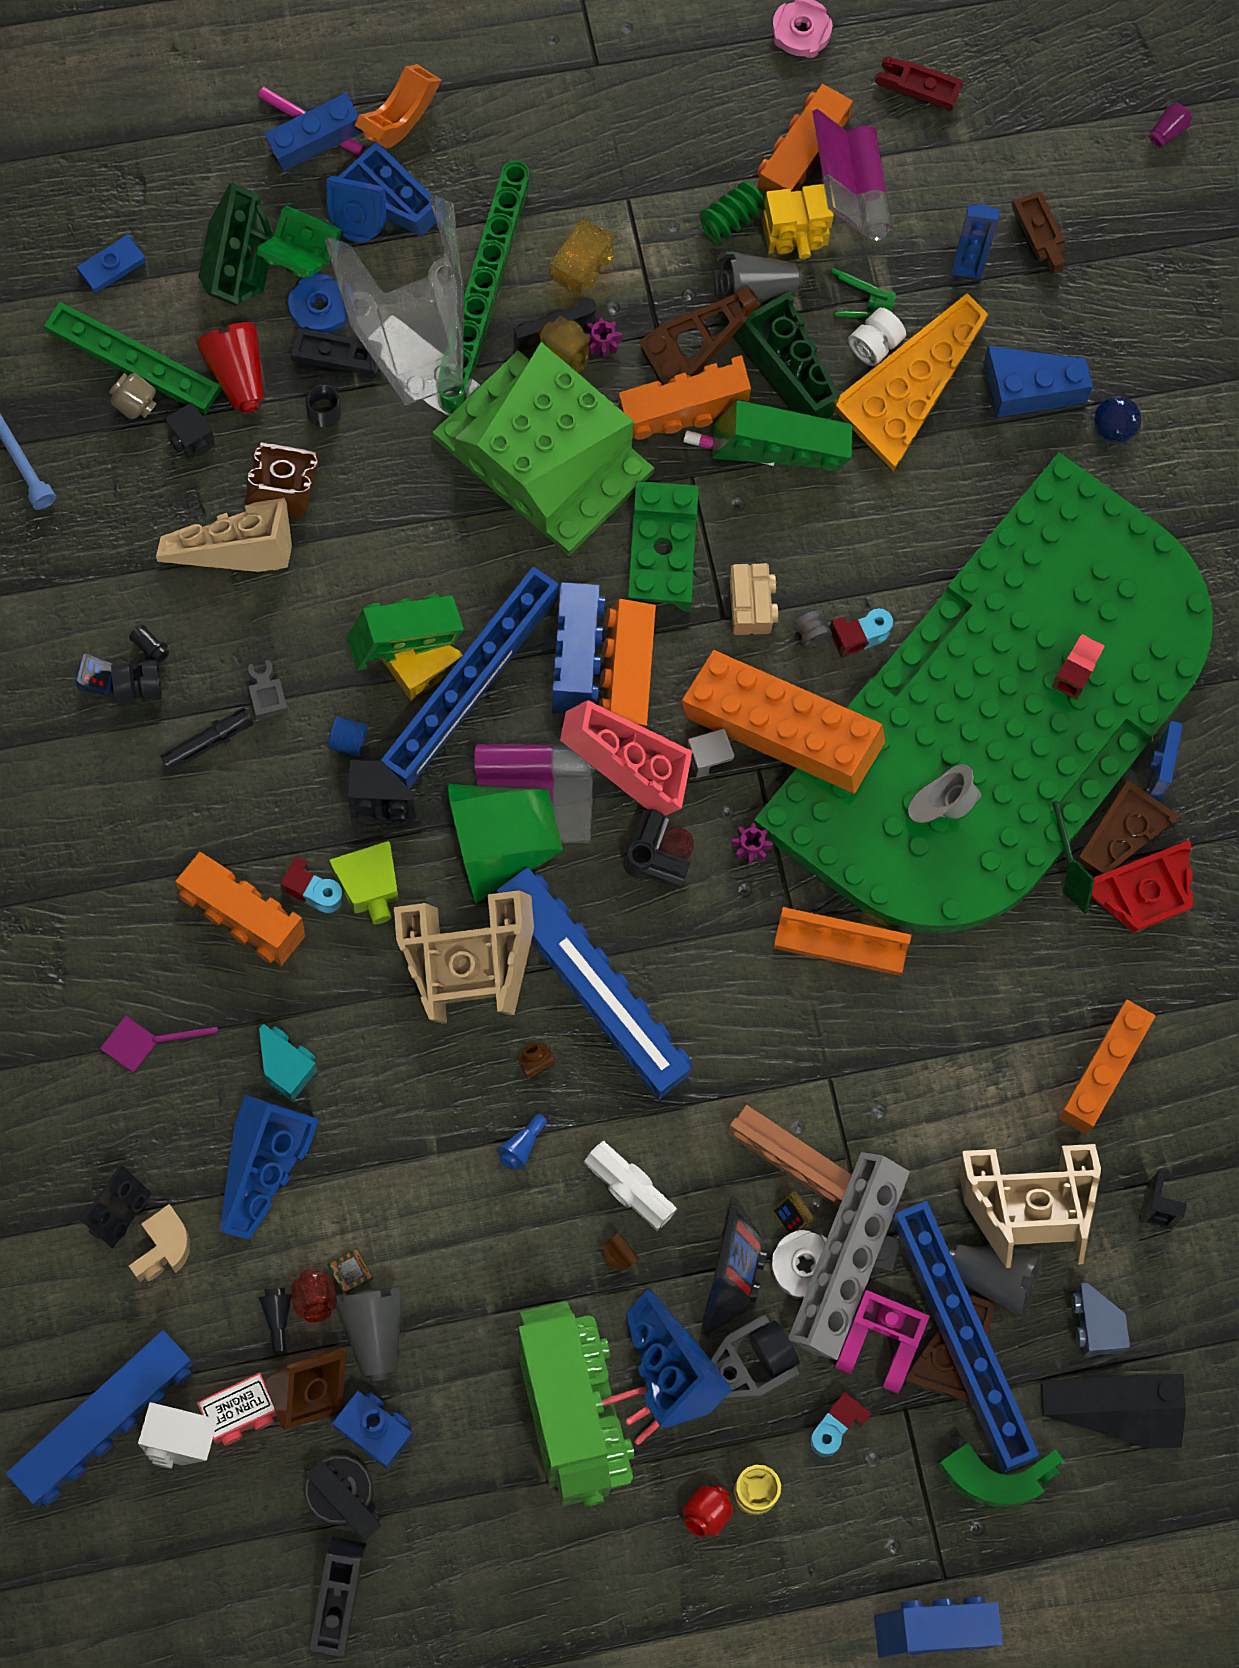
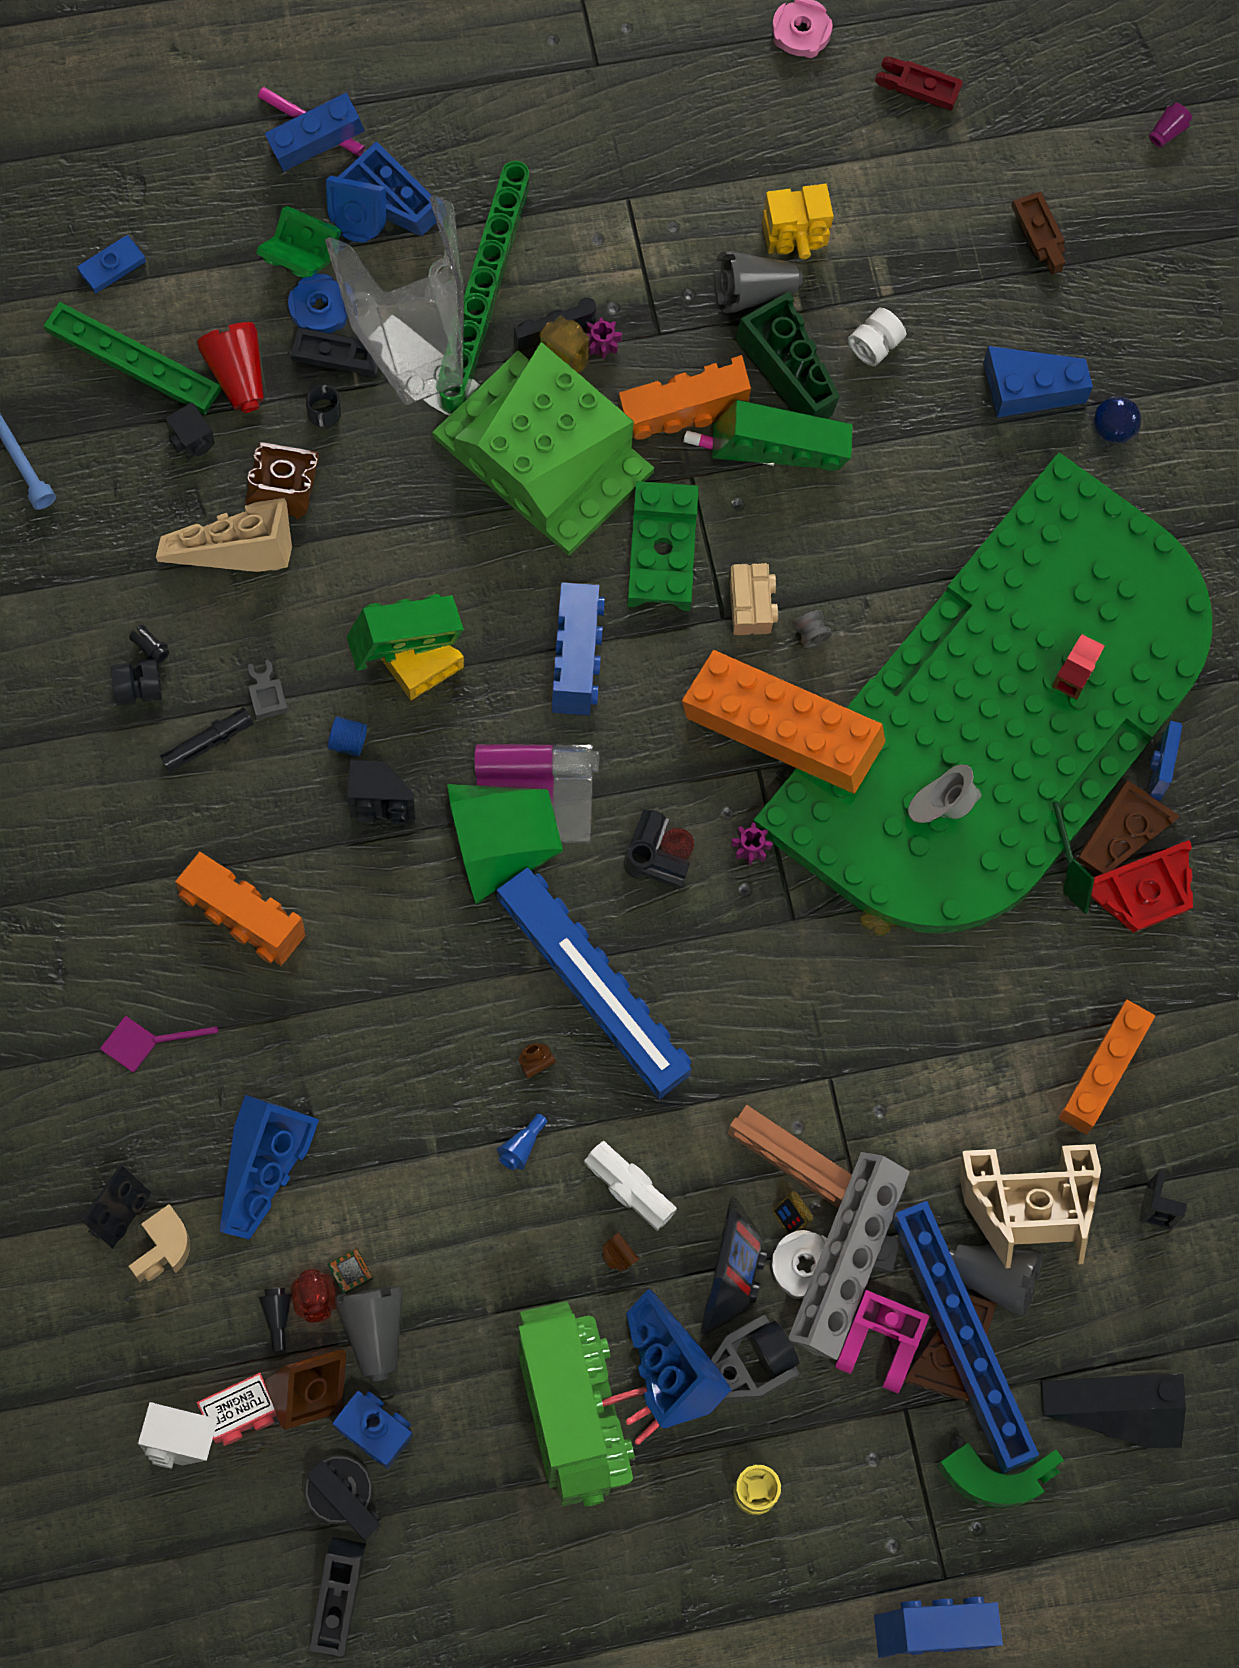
(94, 675): slope -> none
(100, 1419): blue brick -> none
(132, 396): dark tan head -> none
(229, 259): dark green wedge -> none
(283, 1064): teal slope -> none
(316, 892): leg -> none
(368, 880): lime torso -> none
(402, 108): orange arch -> none
(471, 676): blue brick -> none
(471, 961): tan wedge -> none
(582, 257): clear yellow brick -> none
(628, 660): orange brick -> none
(629, 755): coral wedge -> none
(662, 343): reddish brown plate -> none
(707, 1511): red head -> none
(709, 751): light grey panel -> none
(731, 210): green piece -> none
(799, 152): orange brick -> none
(828, 1434): leg -> none
(842, 941): orange fence -> none
(853, 176): magenta door -> none
(861, 633): leg -> none
(877, 298): green plant -> none
(902, 389): light orange wing -> none
(975, 241): blue plate -> none
(1101, 1323): sand blue slope -> none

